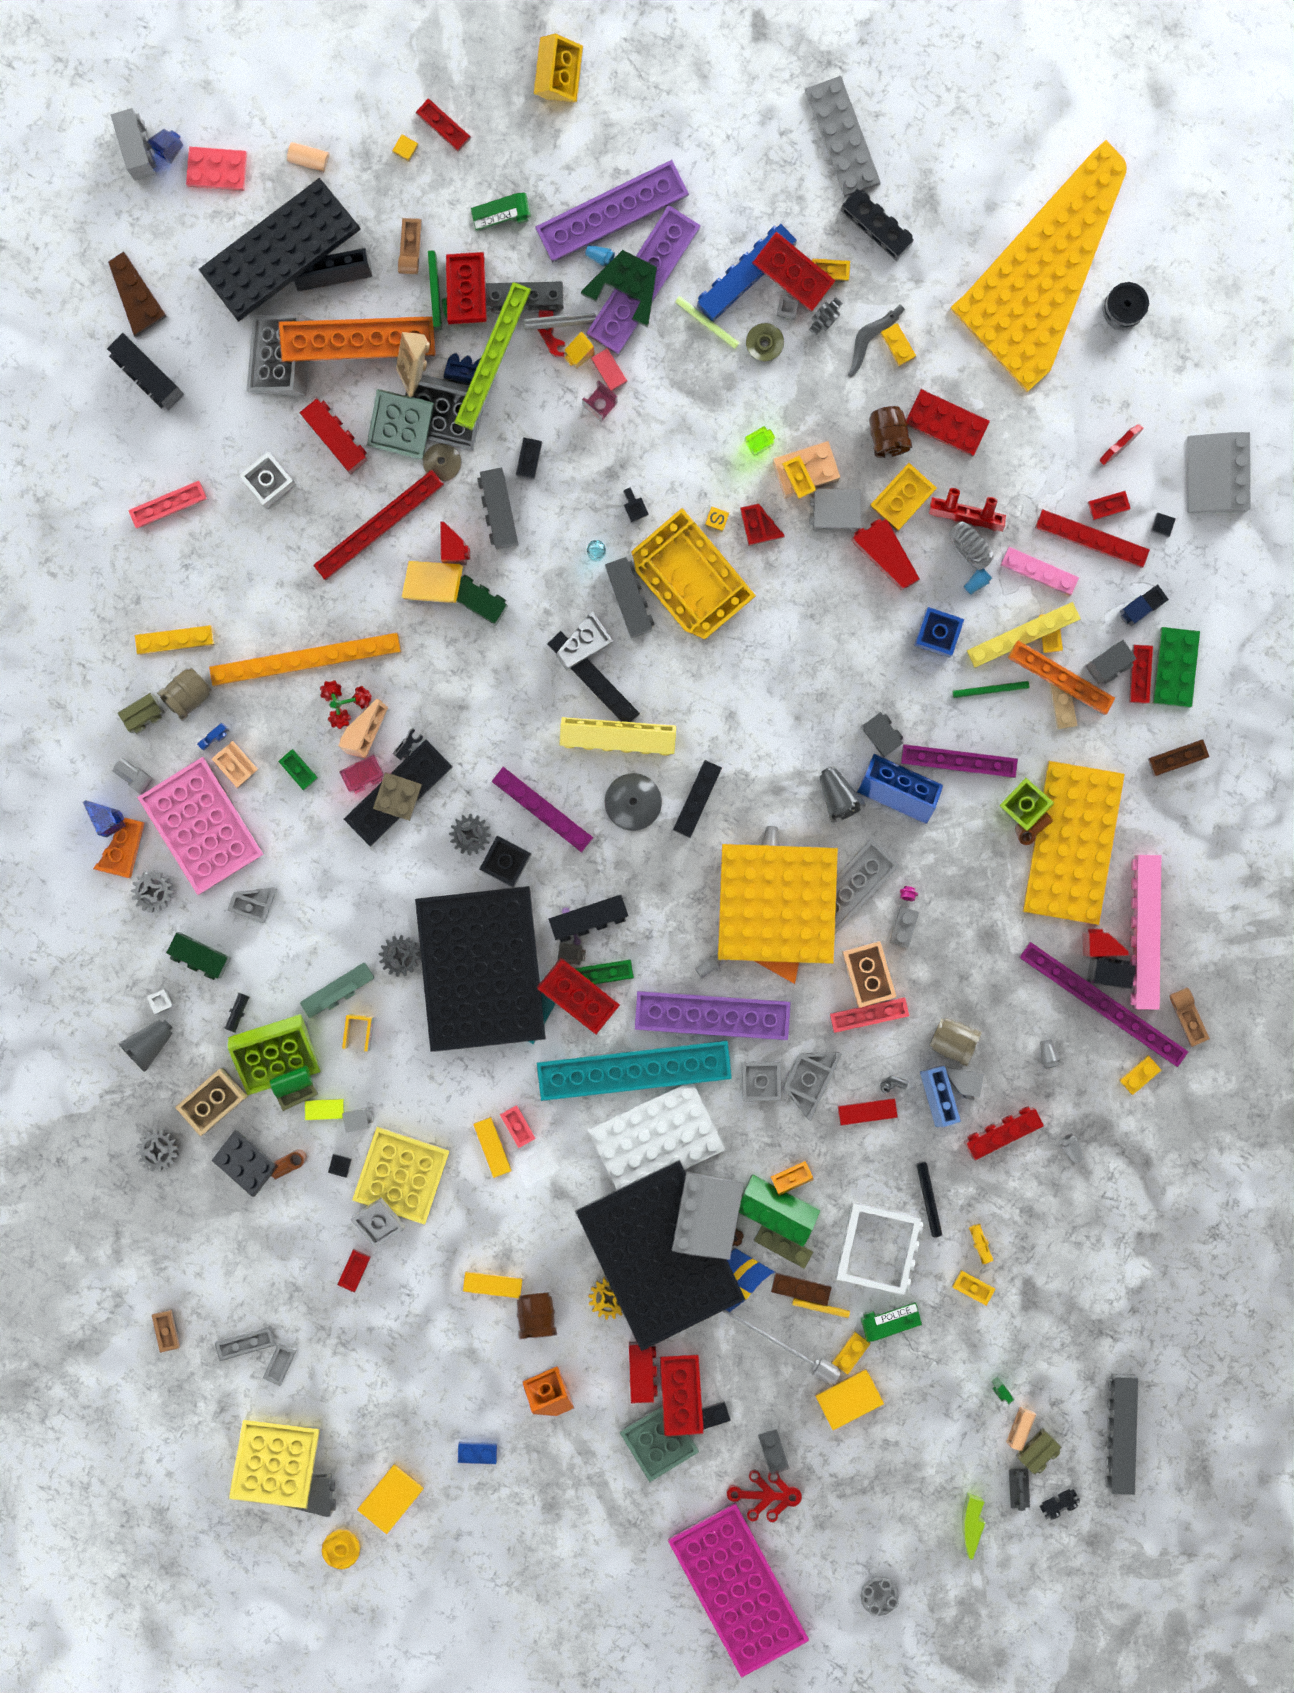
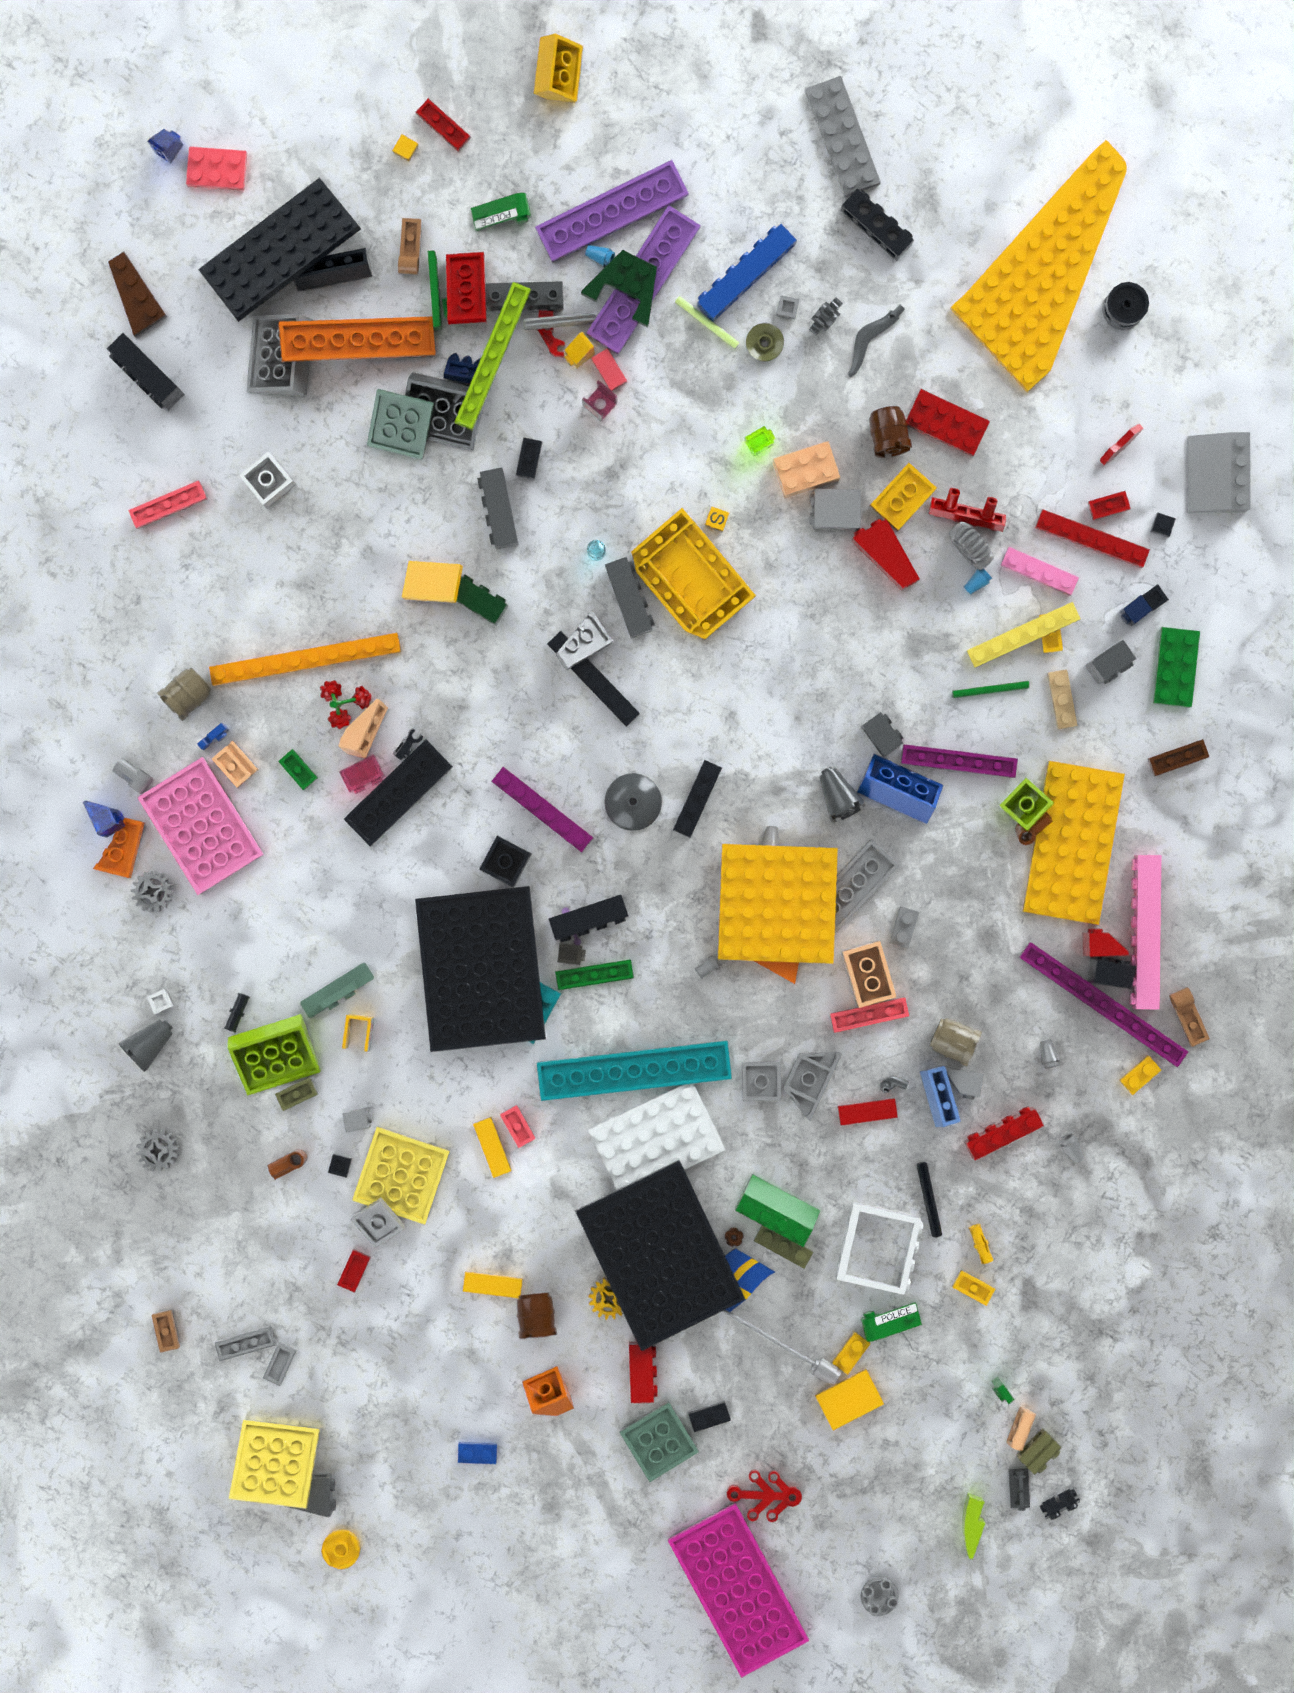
(134, 144): light grey brick -> none
(141, 713): olive brick -> none
(174, 639): yellow plate -> none
(198, 956): dark green brick -> none
(211, 1101): tan brick -> none
(244, 1163): black plate -> none
(253, 903): light grey wing -> none
(291, 1082): green brick -> none
(307, 156): light nougat brick -> none
(324, 1109): neon yellow tile -> none
(333, 436): red brick -> none
(378, 525): red tile -> none
(390, 1498): yellow tile -> none
(397, 796): dark tan plate -> none
(407, 953): dark grey gear -> none
(412, 360): tan slope -> none
(449, 468): dark tan dish -> none
(453, 546): red slope -> none
(466, 843): dark grey gear -> none
(578, 996): red plate -> none
(617, 736): light yellow brick -> none
(635, 507): black plate -> none
(681, 1395): red plate -> none
(708, 1216): light grey slope -> none
(712, 1015): medium lavender plate -> none
(758, 525): red wing -> none
(773, 1451): dark grey brick -> none
(792, 1178): light orange plate -> none
(793, 271): red plate -> none
(799, 477): yellow plate -> none
(801, 1289): reddish brown plate -> none
(821, 1308): yellow bar -> none
(836, 269): yellow plate -> none
(898, 344): yellow plate -> none
(908, 893): dark pink plate -> none
(938, 632): blue brick -> none
(1061, 677): orange tile -> none
(1122, 1434): dark grey brick -> none
(1141, 674): red plate -> none

